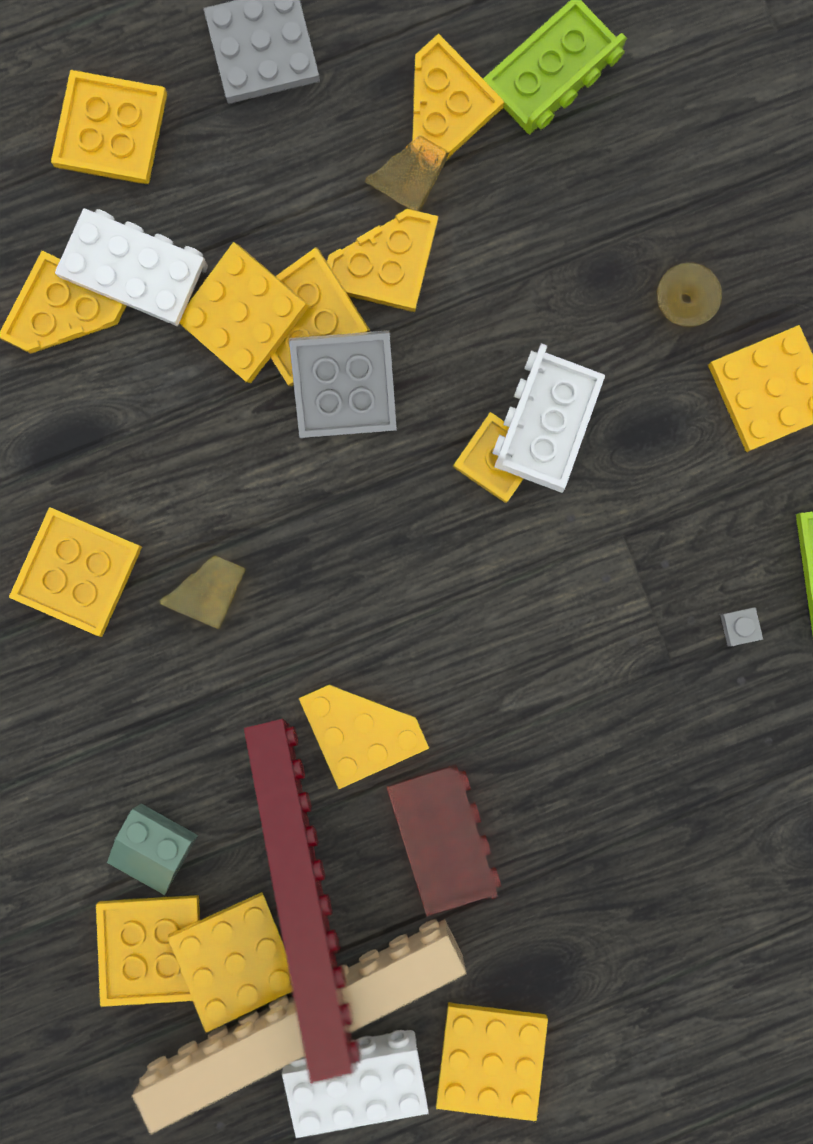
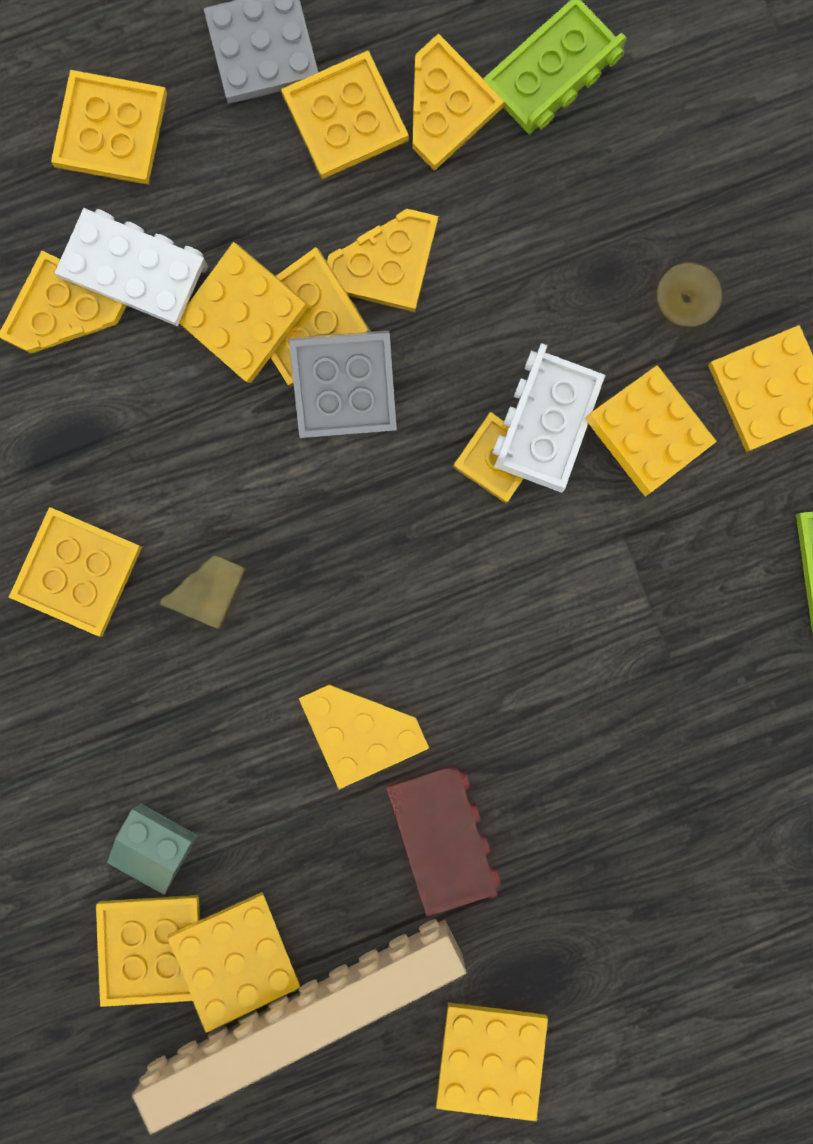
(301, 904): dark red brick -> none
(345, 114): none -> yellow plate
(381, 1090): white bracket -> none
(410, 173): clear yellow wing -> none
(650, 430): none -> yellow plate
(741, 627): light grey plate -> none

